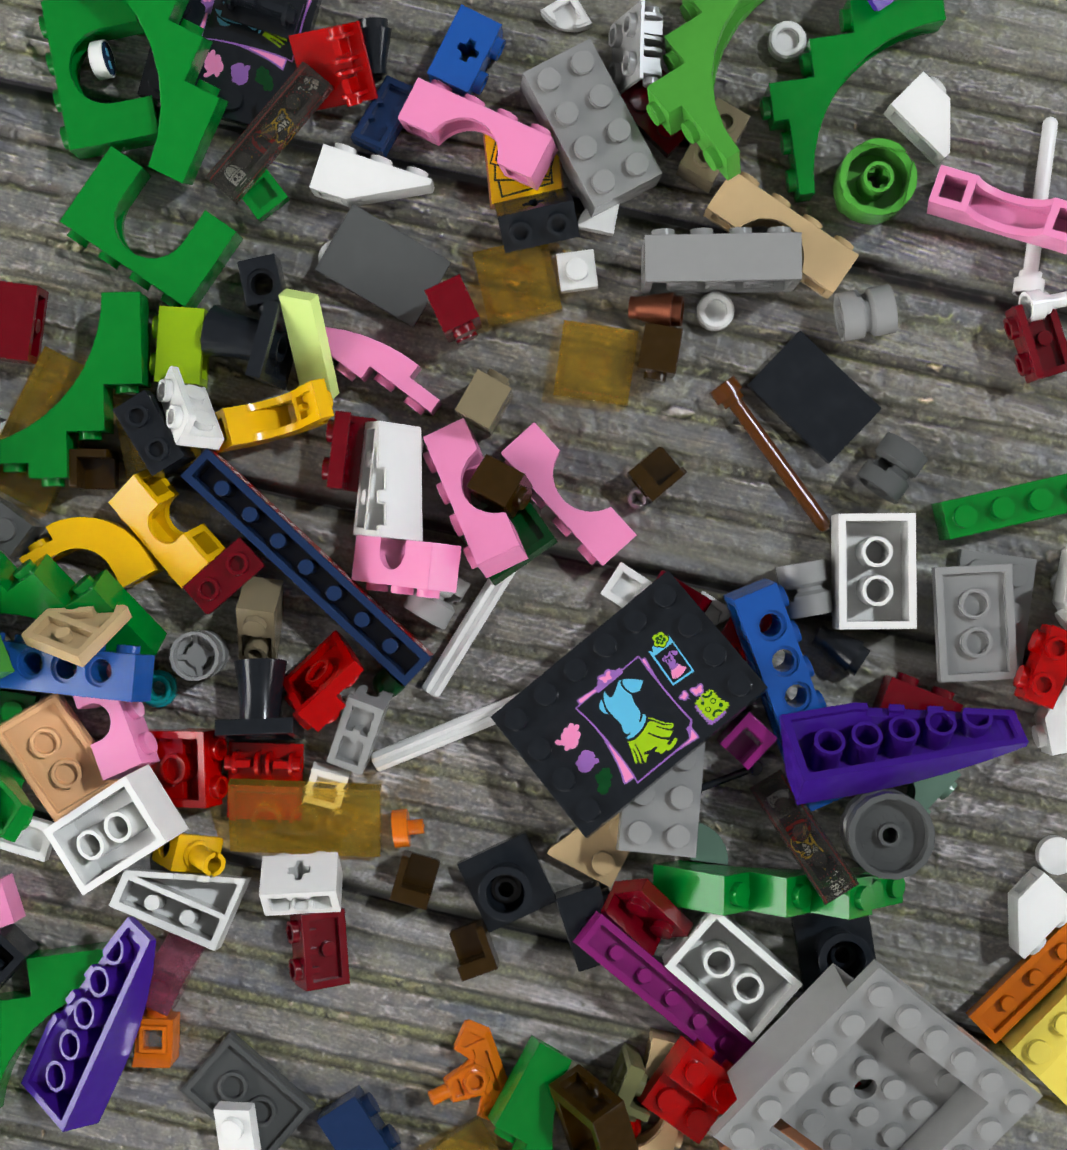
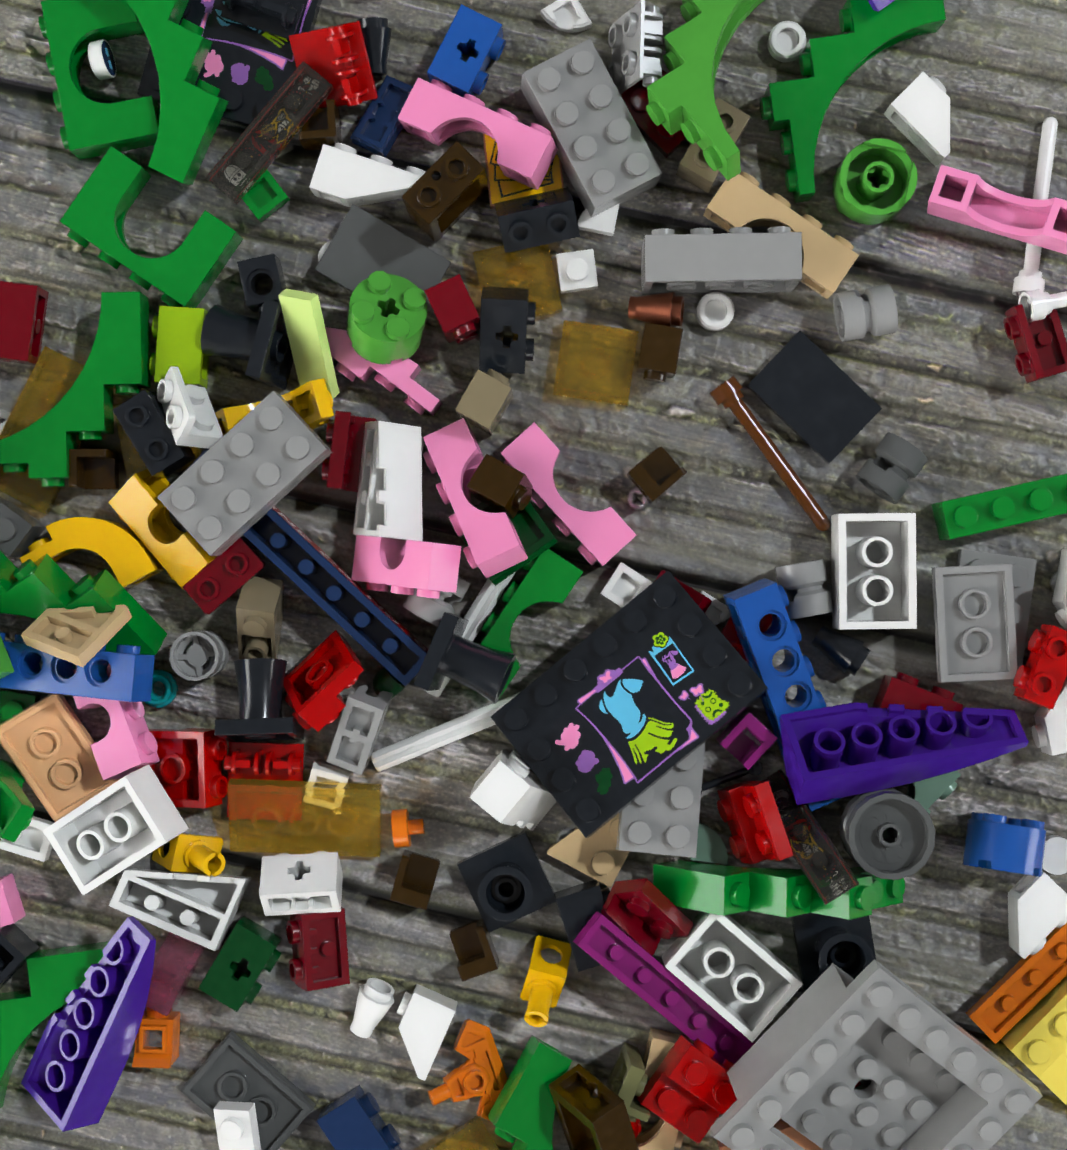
(224, 978): none -> dark green brick
(244, 474): none -> light grey brick
(322, 128): none -> dark brown panel
(372, 1004): none -> white cone
(386, 318): none -> bright green brick
(424, 1025): none -> white slope
(442, 202): none -> dark brown window
(464, 661): none -> black plant
(499, 309): none -> black brick
(512, 792): none -> white wedge
(544, 980): none -> yellow bracket
(547, 580): none -> green arch
(753, 822): none -> red plate
(1003, 846): none -> blue brick

